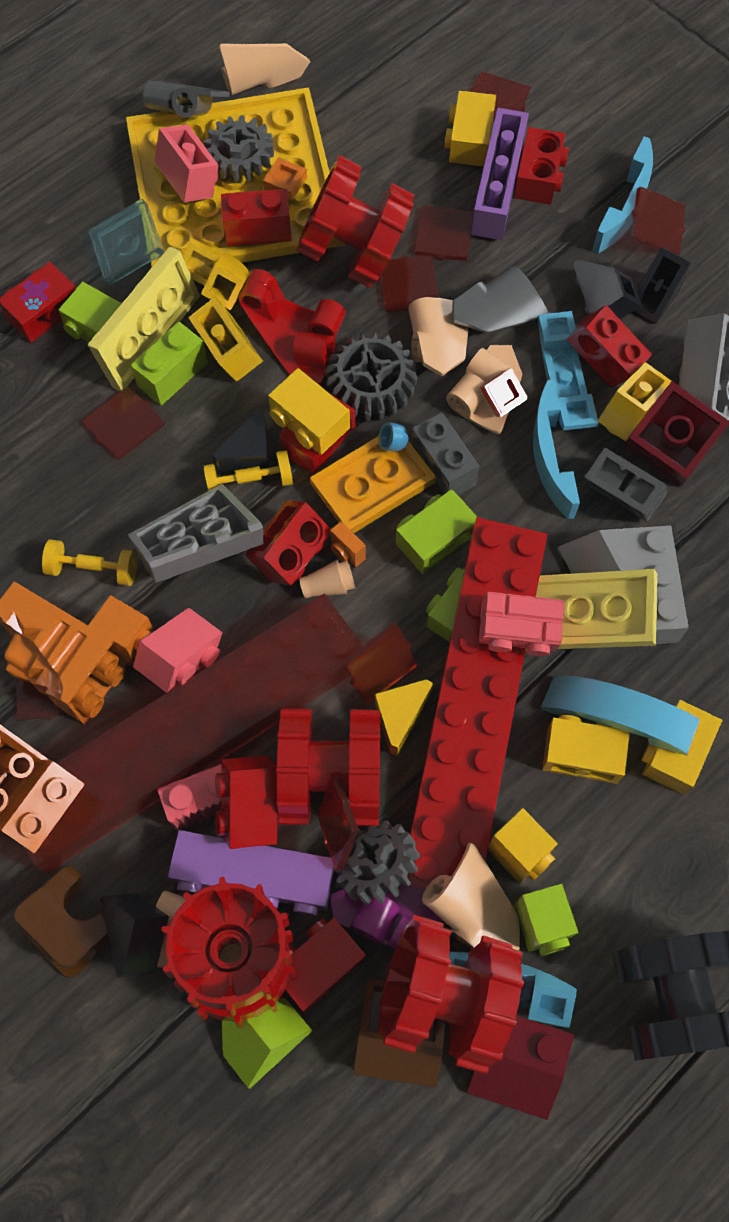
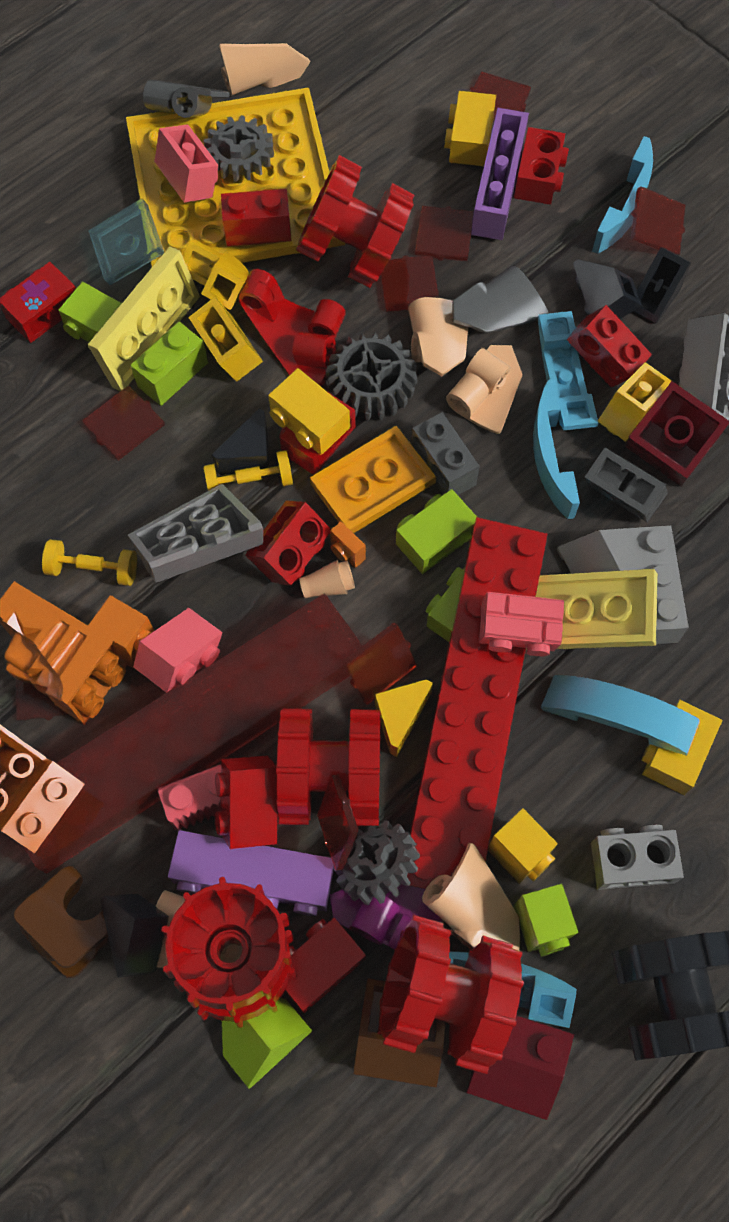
(285, 176): orange plate -> none
(392, 437): dark azure hinge -> none
(503, 392): tile -> none
(585, 749): yellow brick -> none
(638, 867): none -> light grey brick

